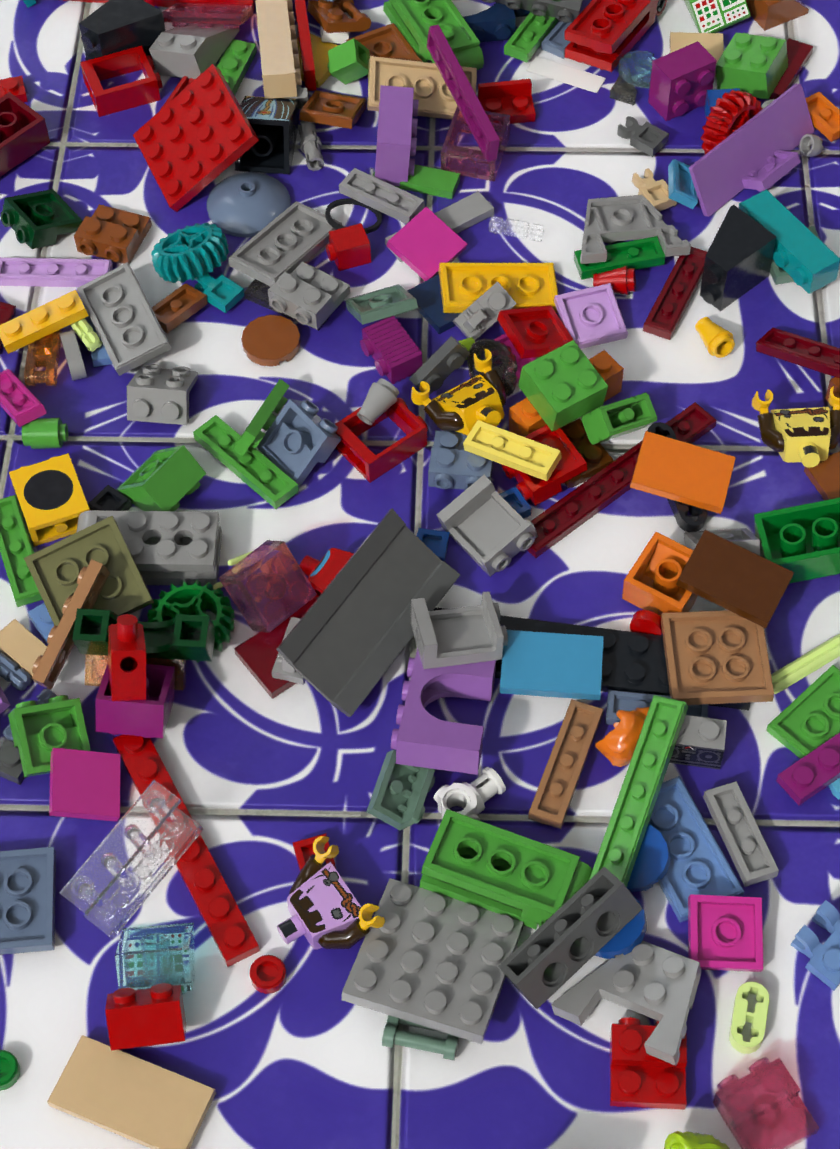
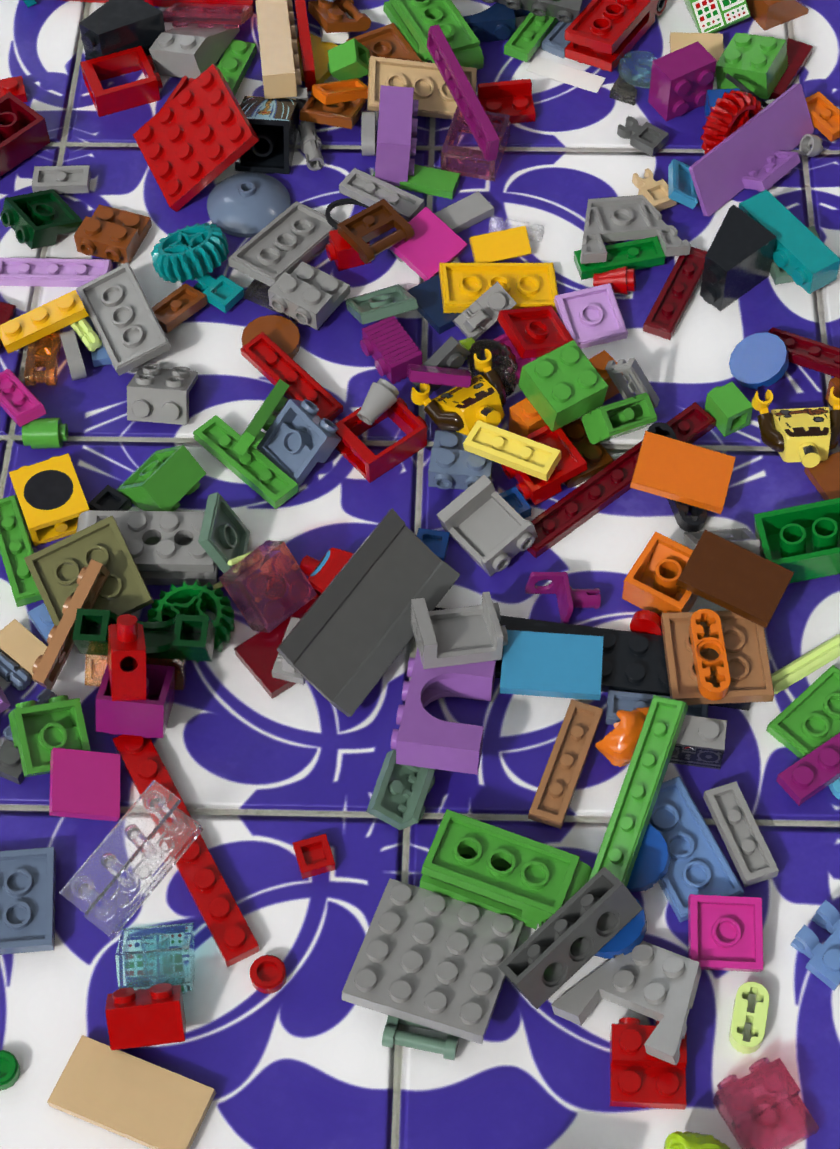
(62, 179): none -> light grey plate
(222, 532): none -> sand green tile
(276, 365): none -> red tile
(325, 906): torso -> none
(340, 91): none -> orange tile
(368, 133): none -> light grey beam
(372, 223): none -> reddish brown plate
(439, 375): none -> magenta tile
(471, 795): white connector -> none
(500, 245): none -> yellow tile
(566, 596): none -> magenta bracket
(636, 379): none -> light grey tile
(703, 666): none -> orange beam
(715, 338): yellow cone -> none
(729, 408): none -> bright green brick
(743, 88): none -> black piece
(759, 360): none -> tile

